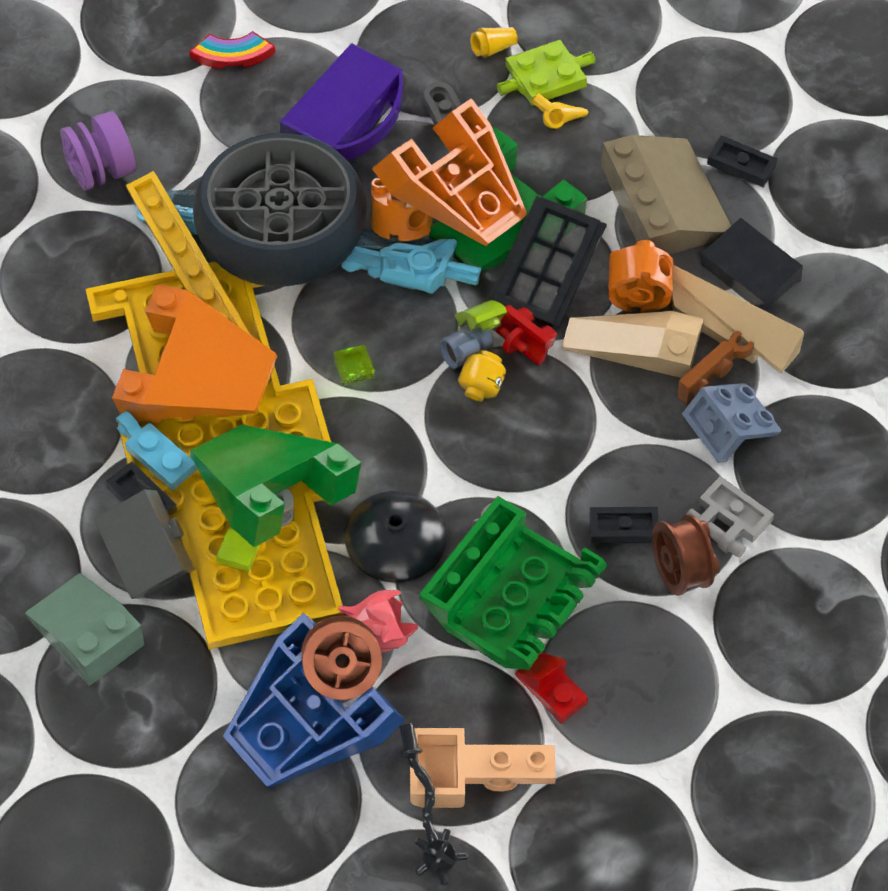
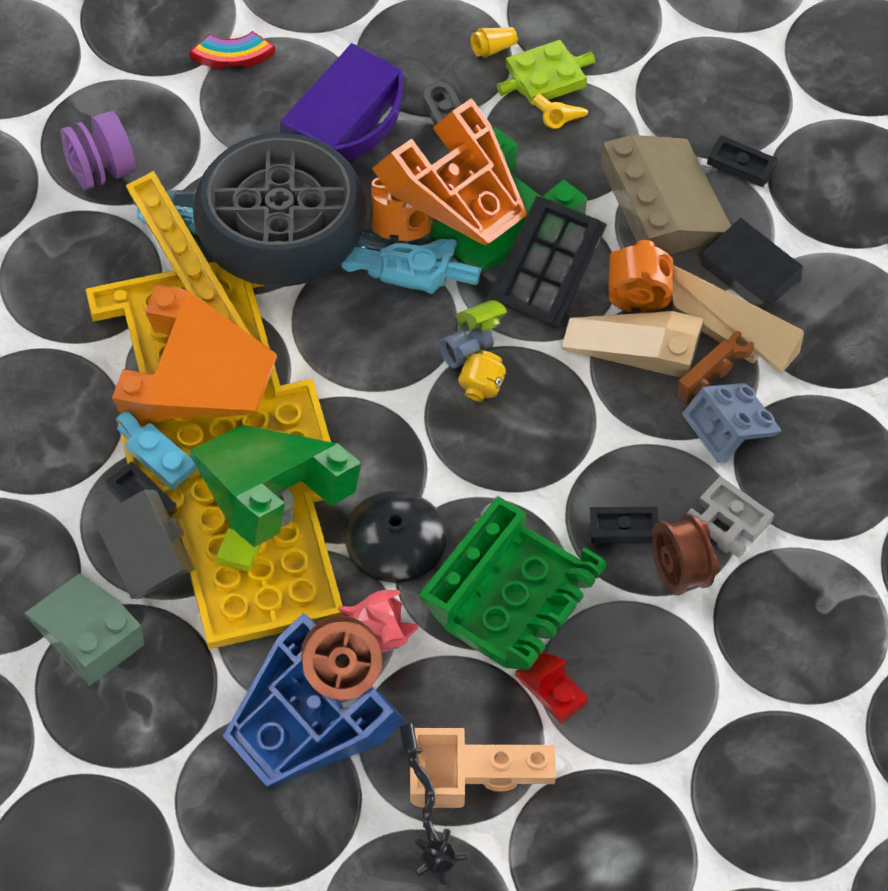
(353, 364): clear neon green plate -> none
(524, 335): red hips -> none

